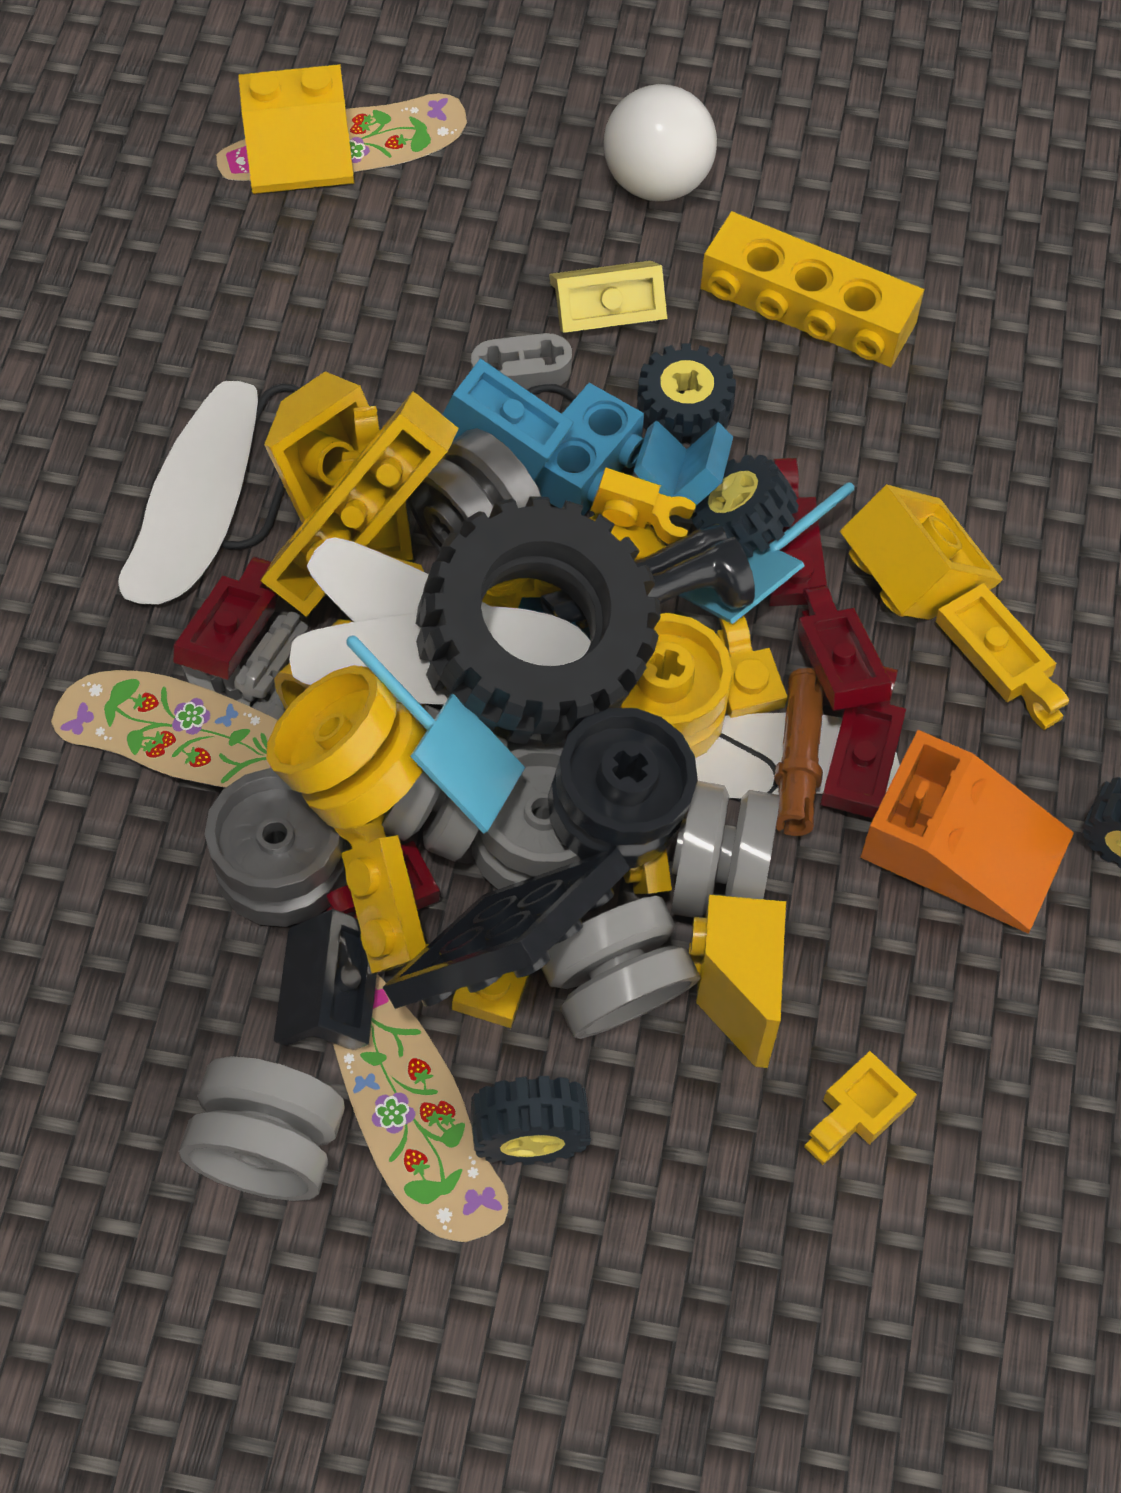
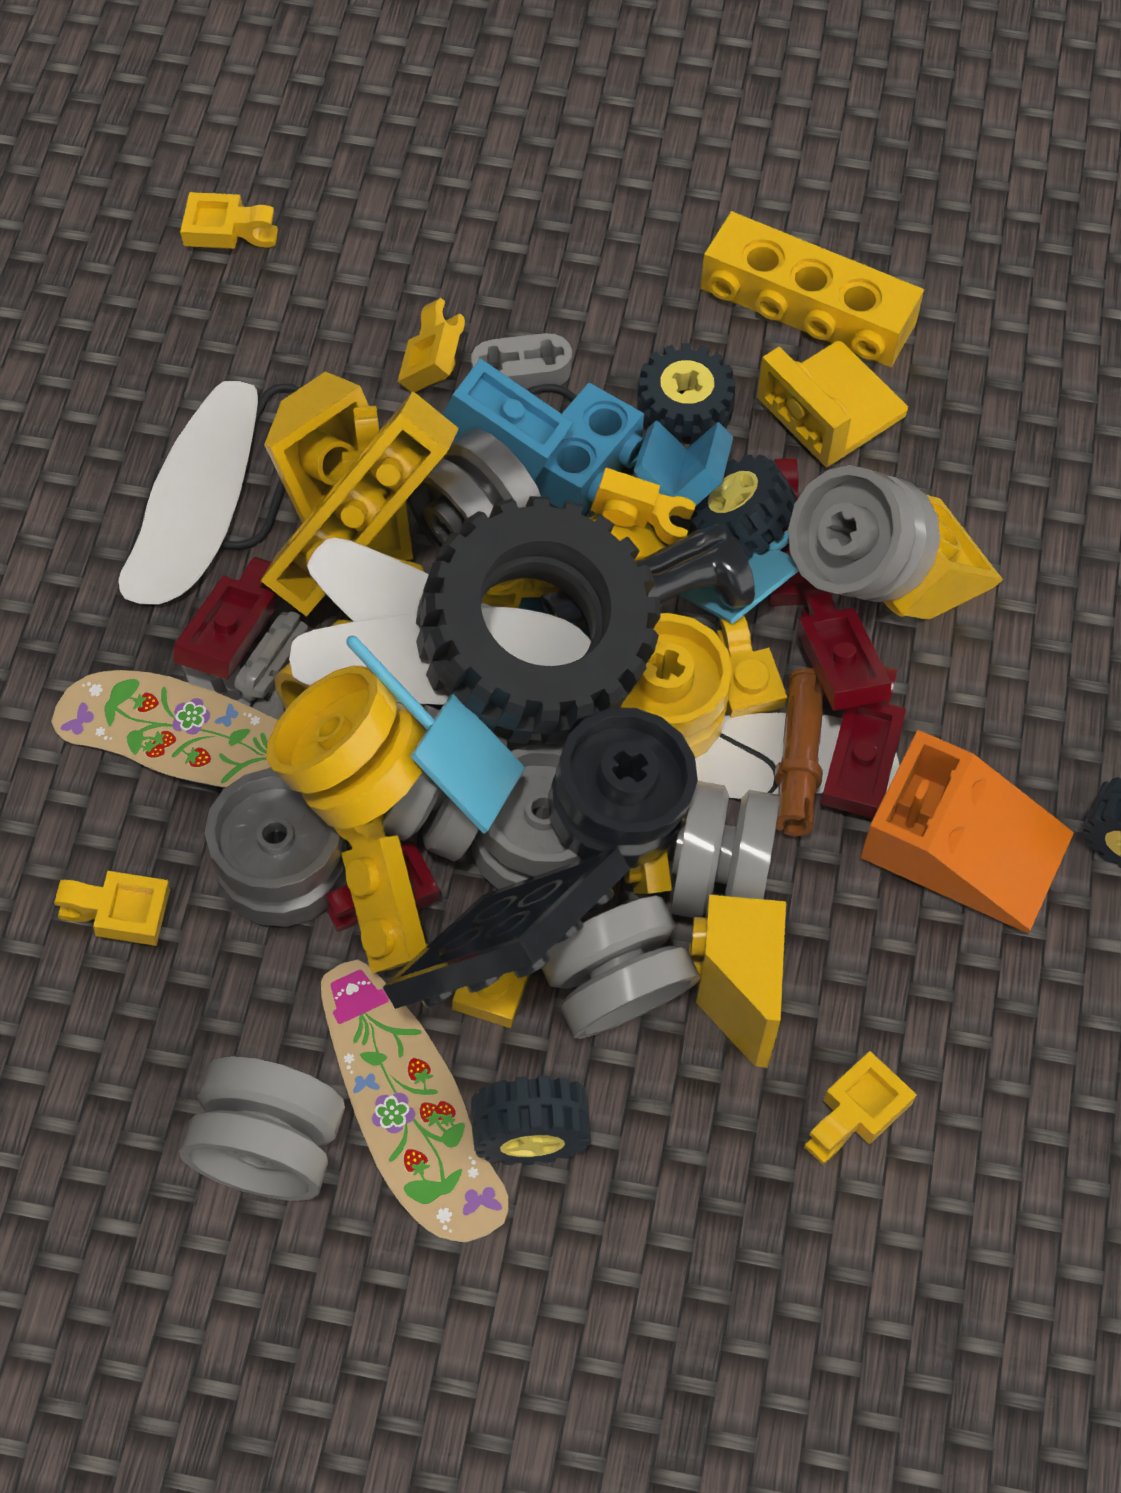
(123, 909): none -> yellow plate
(221, 218): none -> yellow plate
(296, 129): yellow slope -> none
(326, 983): black panel -> none
(380, 134): tan sticker -> none
(432, 352): none -> yellow plate
(609, 296): light yellow panel -> none
(660, 142): white piece -> none
(828, 400): none -> yellow bracket
(863, 534): none -> light grey wheel
(1004, 653): yellow plate -> none

